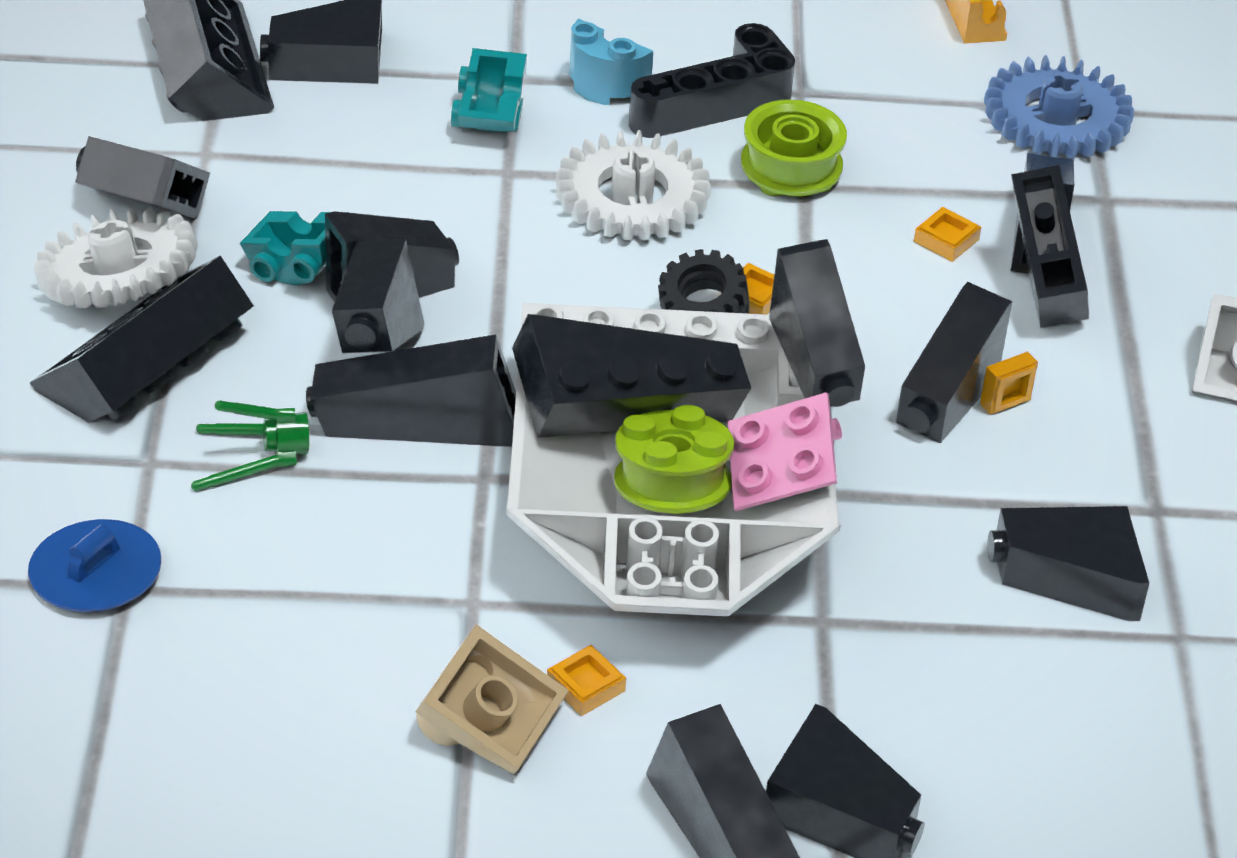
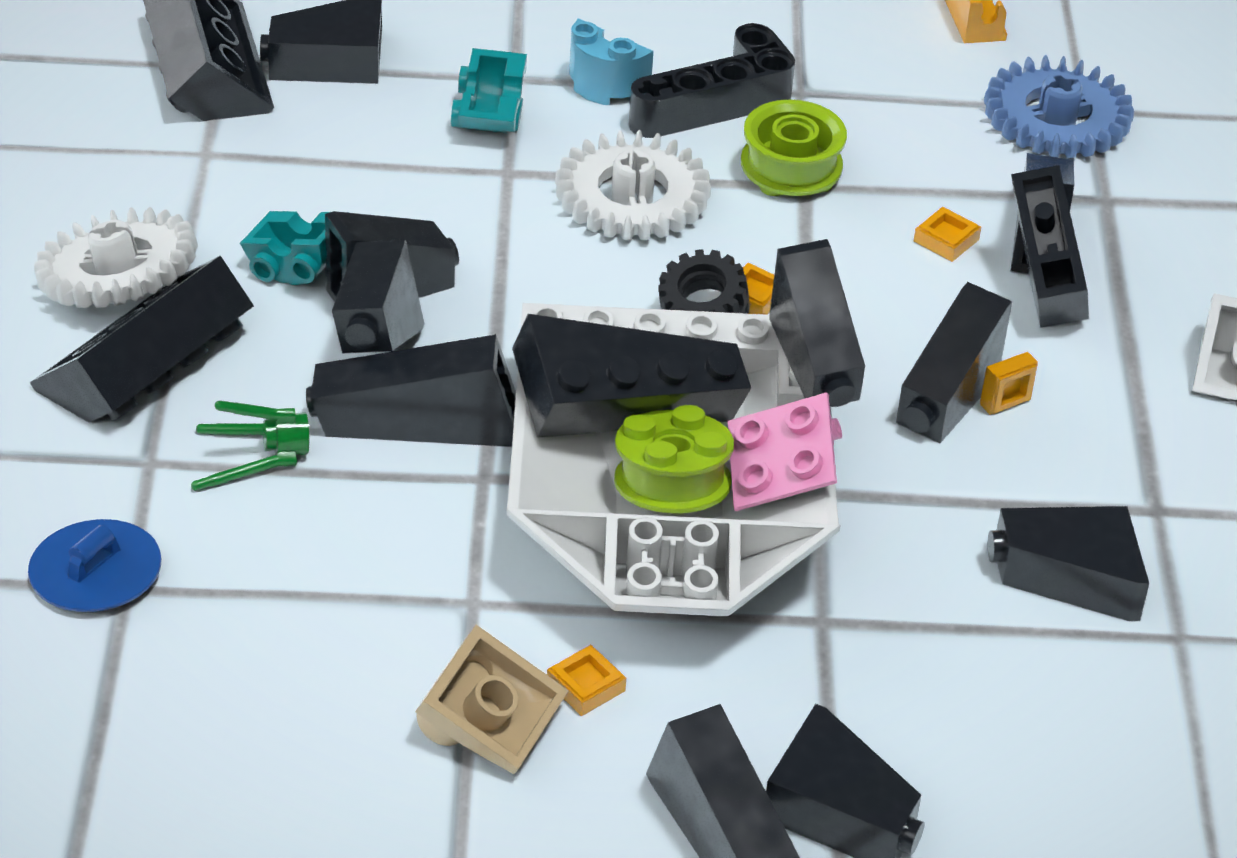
(141, 176): slope -> none

